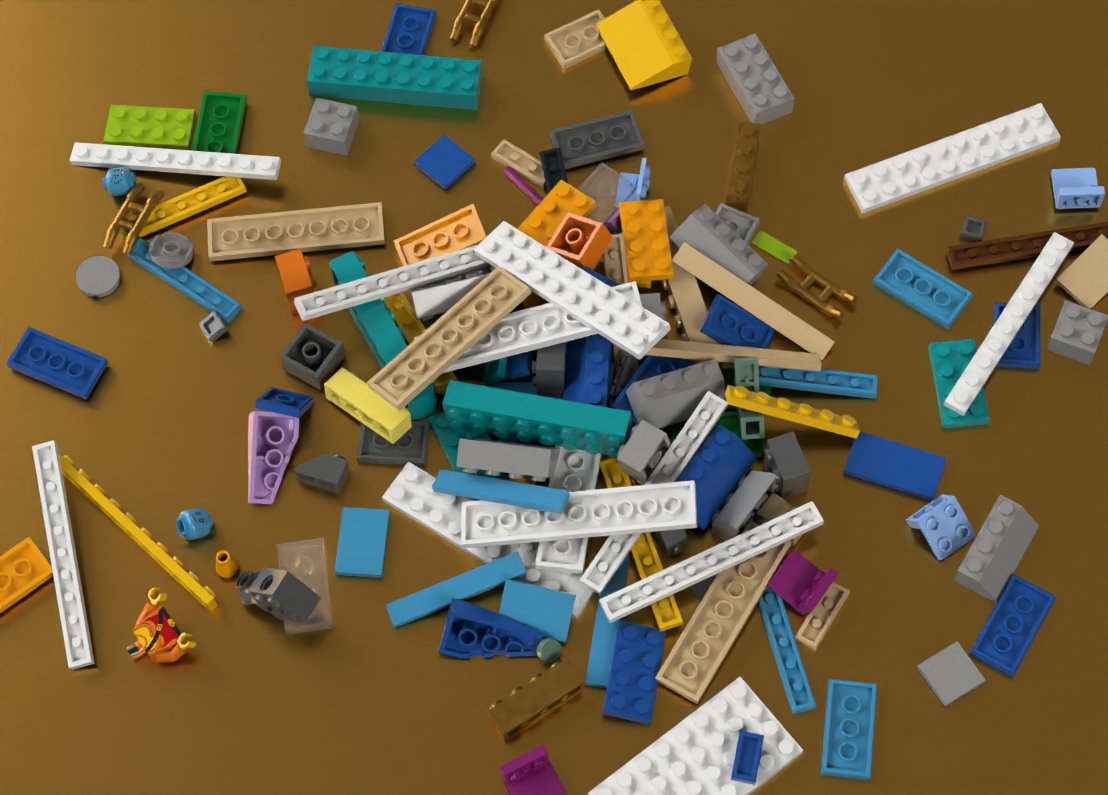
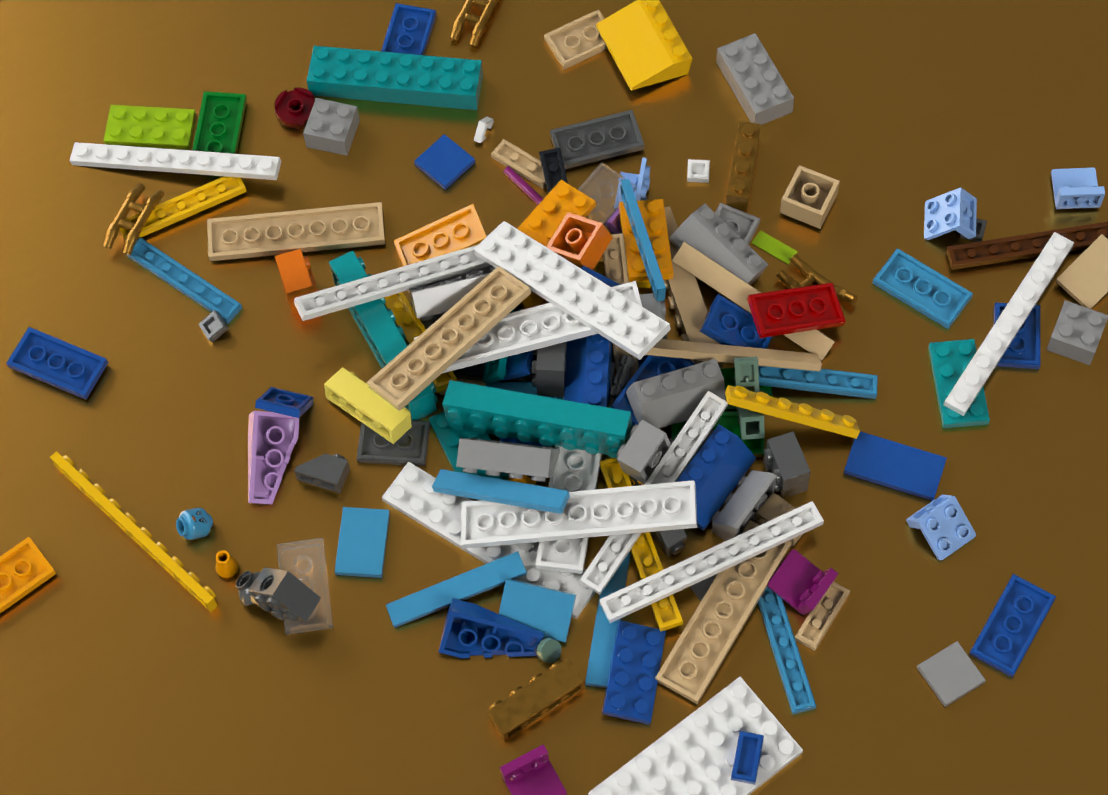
(63, 555): white plate -> none
(98, 276): light grey tile -> none
(119, 181): dark azure head -> none
(158, 633): torso -> none
(171, 250): light grey tile -> none
(289, 117): none -> dark red plate
(312, 356): dark grey brick -> none
(483, 124): none -> white tile
(642, 240): none -> dark azure tile
(698, 171): none -> white tile
(796, 310): none -> red tile
(809, 196): none -> tan brick
(849, 729): dark azure tile -> none
(951, 158): white plate -> none
(951, 212): none -> light blue bracket
(997, 549): light grey slope -> none

